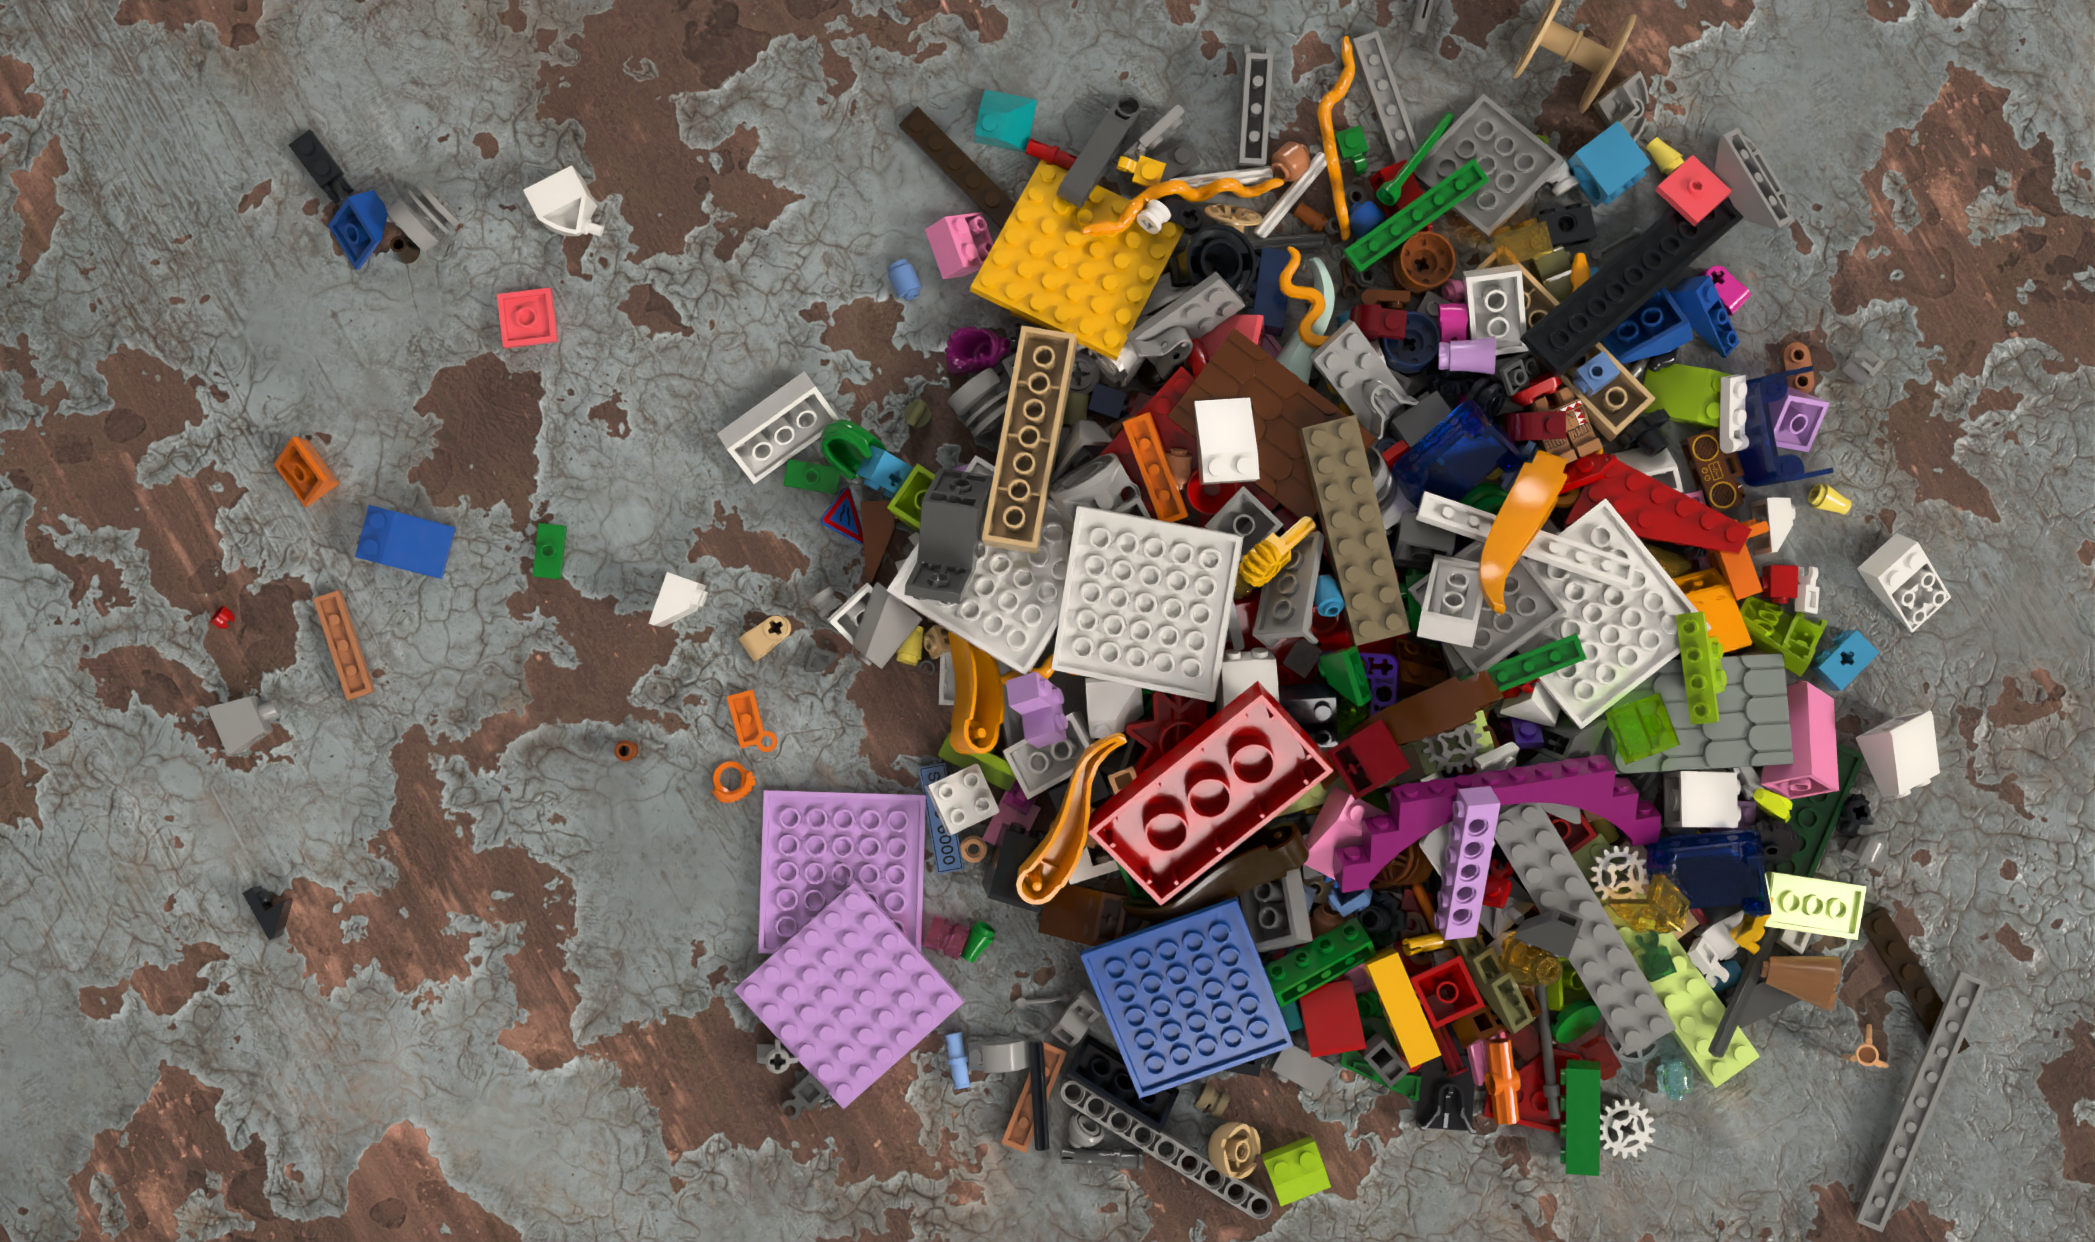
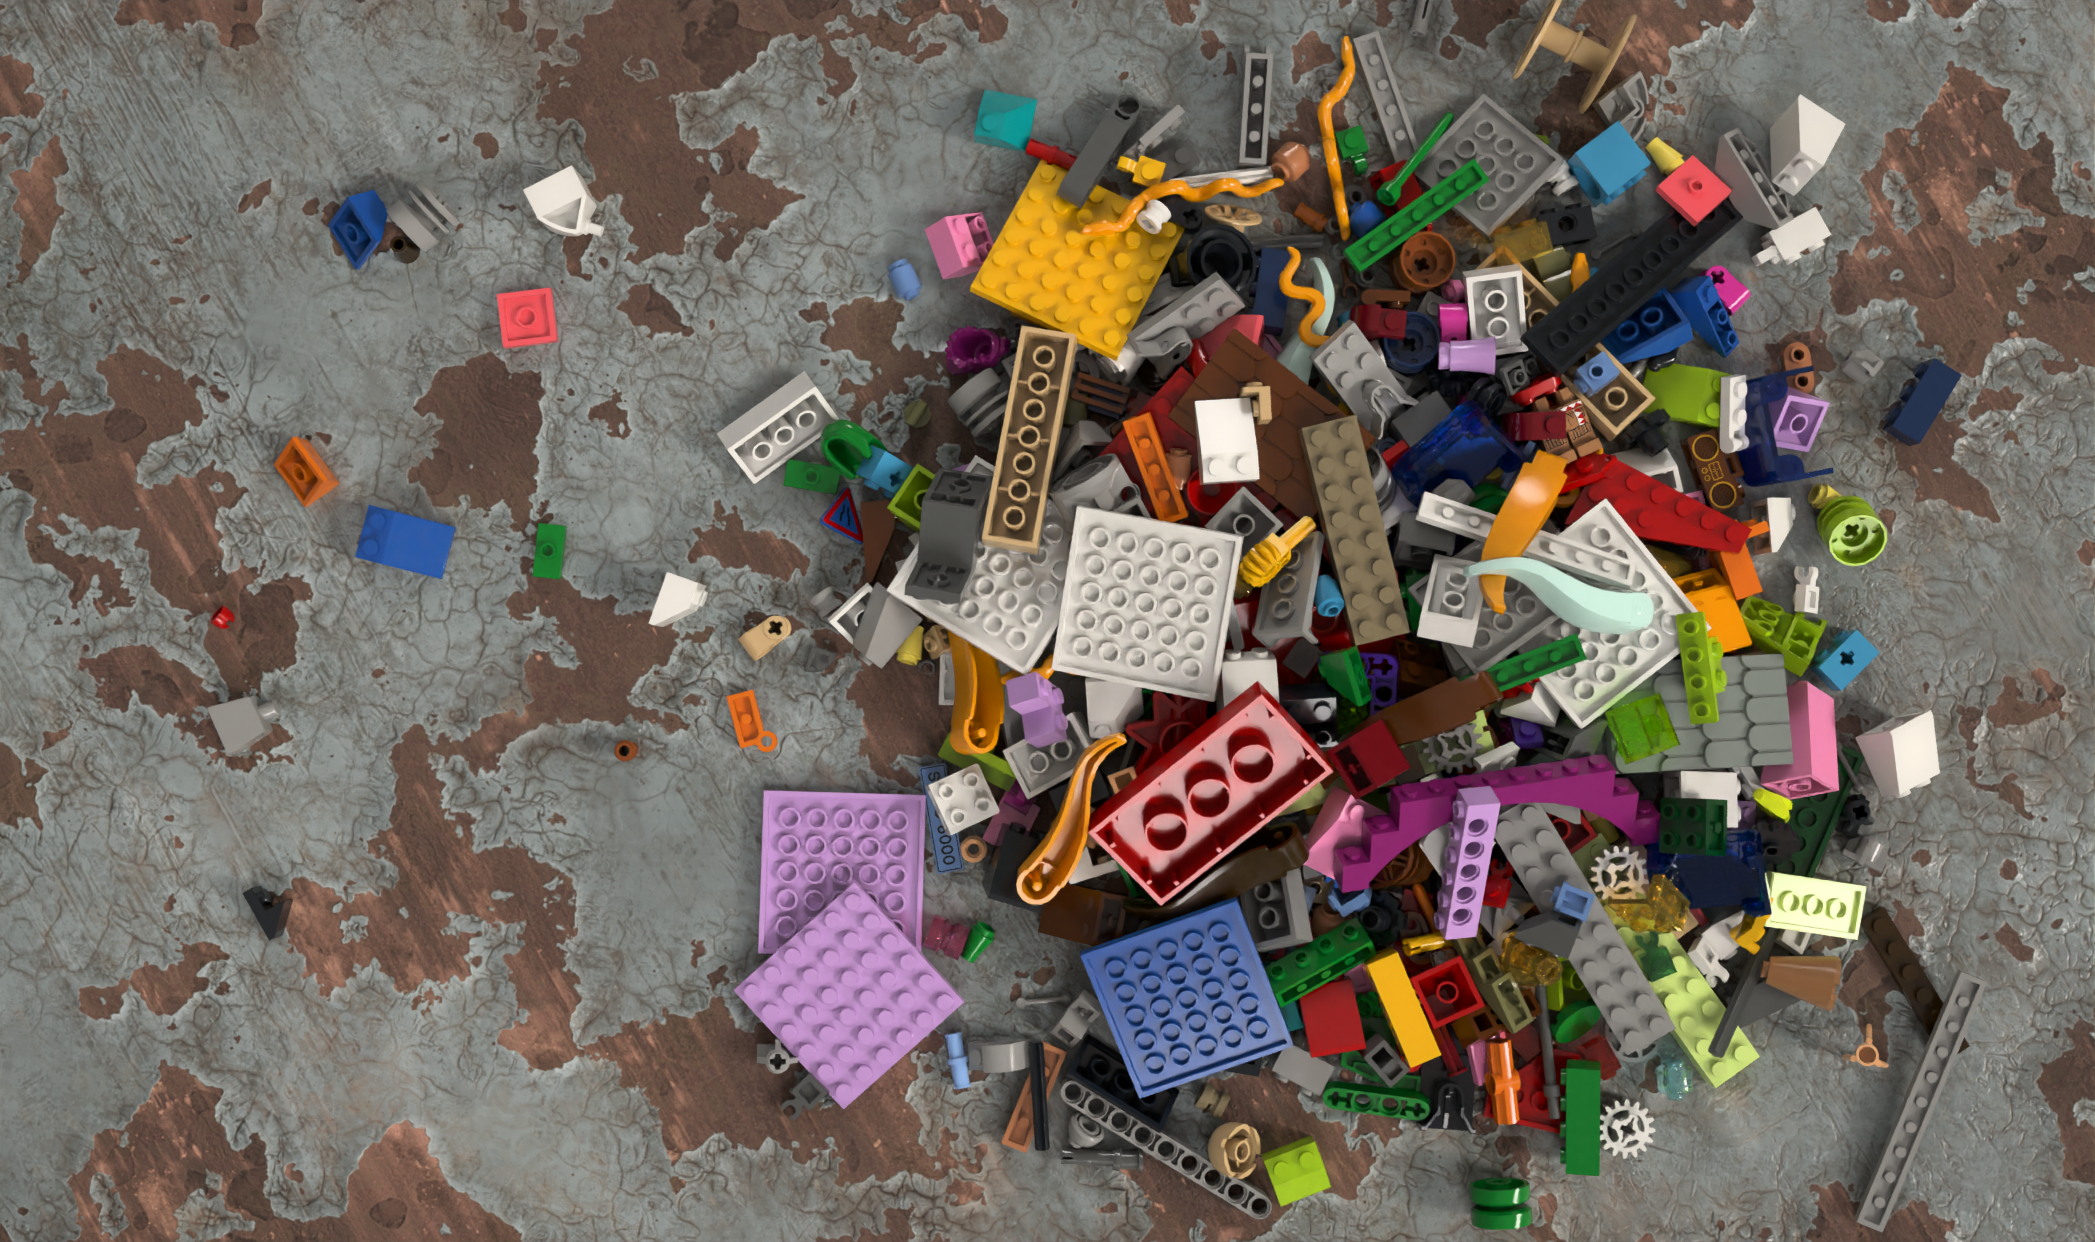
(320, 164): black hinge -> none
(344, 645): nougat plate -> none
(746, 784): orange piece -> none
(958, 166): dark brown plate -> none
(1078, 386): none -> reddish brown tile
(1262, 405): none -> tan bracket
(1290, 197): white axle -> none
(1376, 1096): none -> green beam
(1455, 490): none -> light grey piece
(1500, 1203): none -> green wheel
(1571, 599): none -> light aqua animal
(1572, 901): none -> medium blue bracket
(1693, 826): none -> dark green bracket
(1734, 975): dark azure cone -> none
(1779, 583): red brick -> none
(1792, 238): none -> white hinge
(1801, 143): none -> white slope
(1851, 530): none -> lime wheel
(1857, 787): none -> dark grey hinge
(1905, 581): white slope -> none
(1921, 401): none -> dark blue brick

